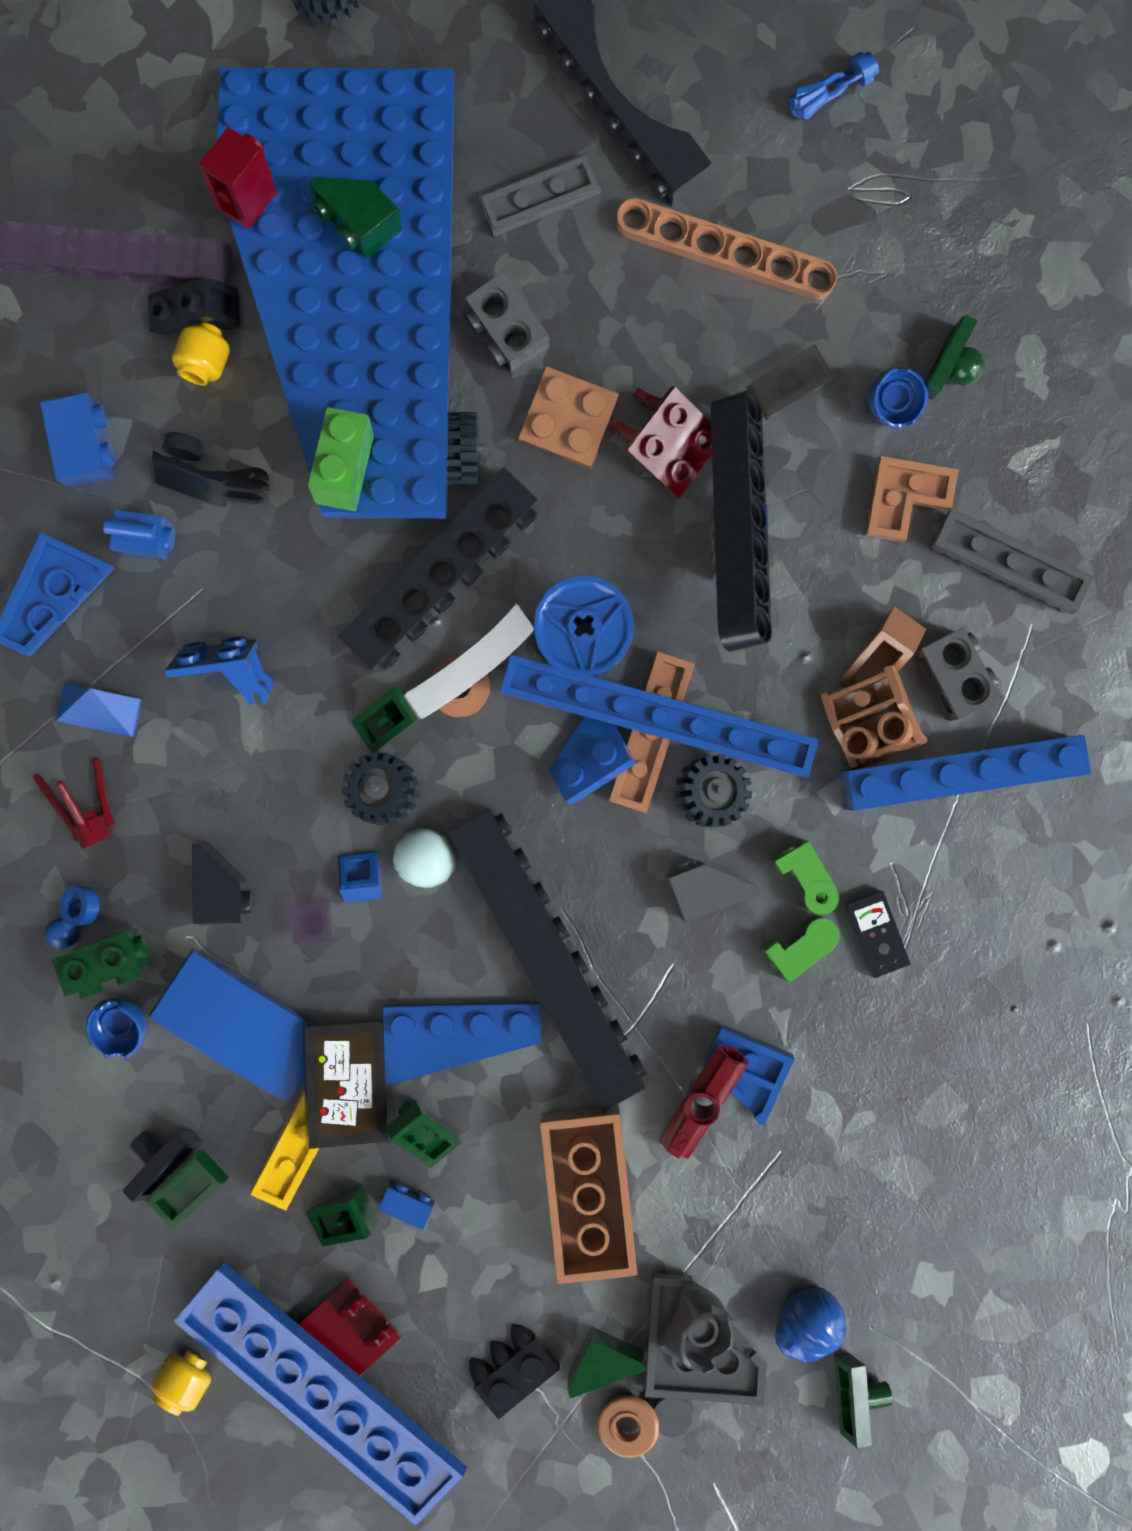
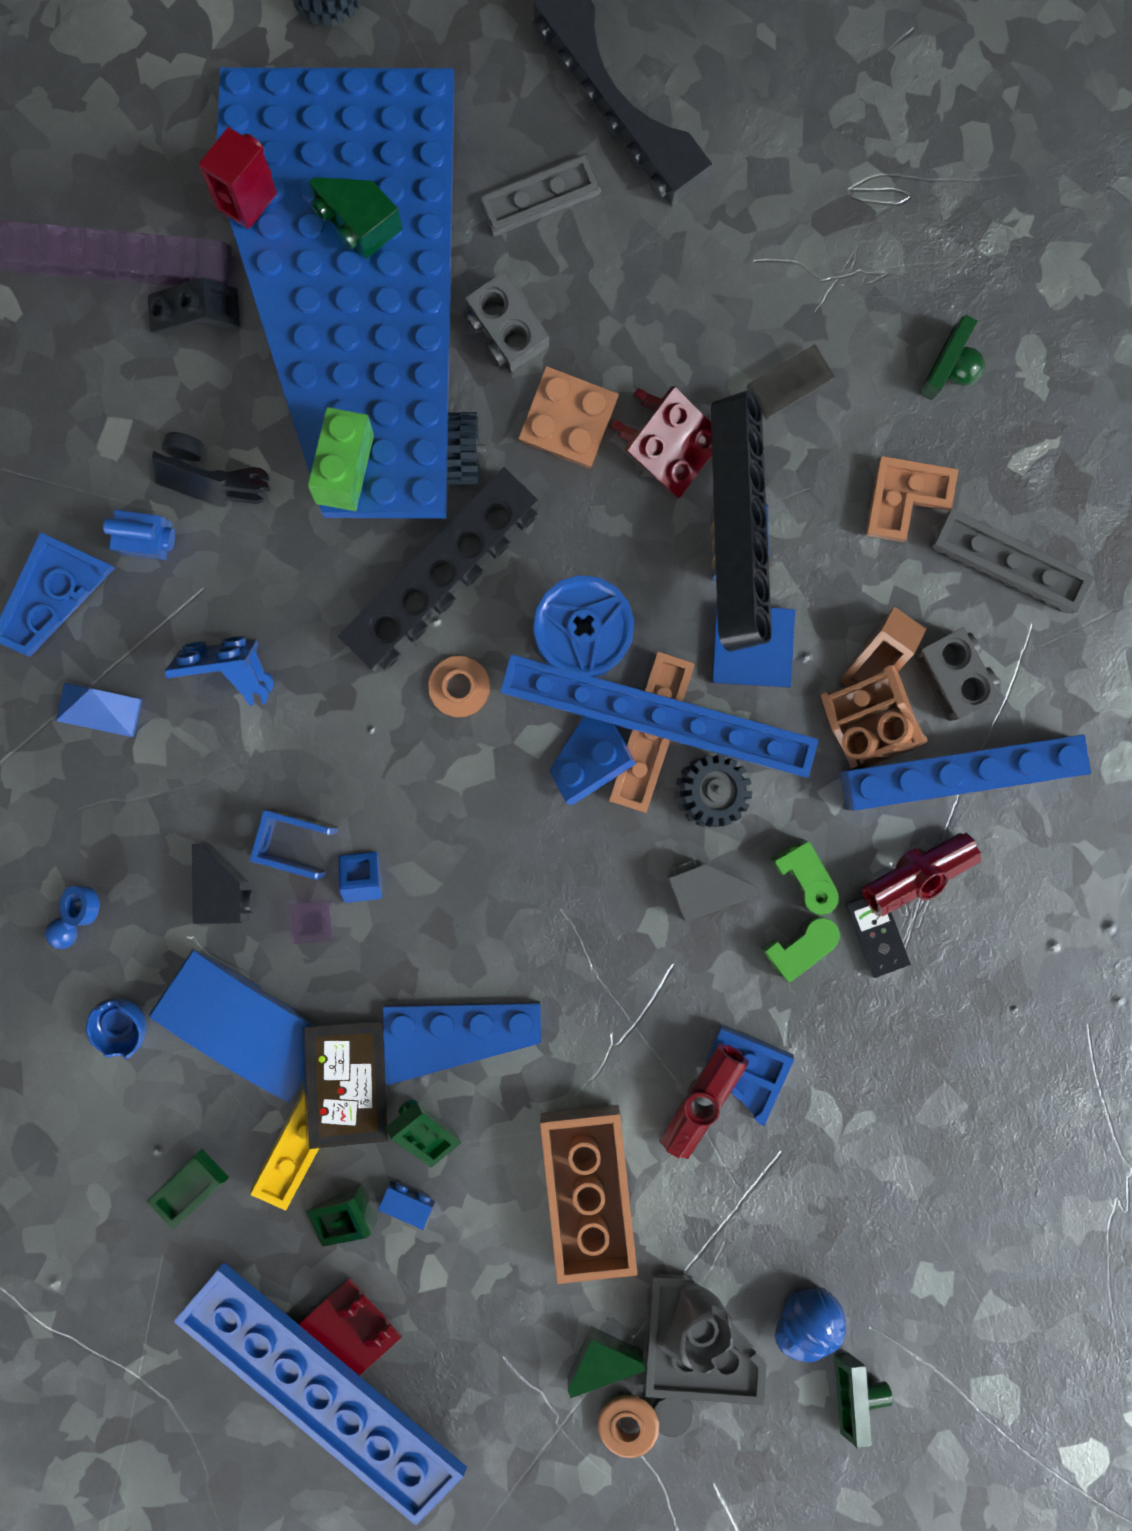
(78, 440): blue brick -> none
(85, 827): dark red plant -> none
(106, 960): dark green brick -> none
(159, 1161): black tile -> none
(180, 1382): yellow head -> none
(200, 354): yellow head -> none
(264, 835): none -> blue piece
(380, 789): black wheel -> none
(387, 719): dark green slope -> none
(424, 858): light aqua hair -> none
(472, 664): white sticker -> none
(515, 1371): black plate -> none
(548, 960): black brick -> none
(728, 241): nougat beam -> none
(762, 664): none -> blue tile
(810, 98): blue piece -> none
(898, 397): blue hair -> none
(921, 874): none -> dark red piece

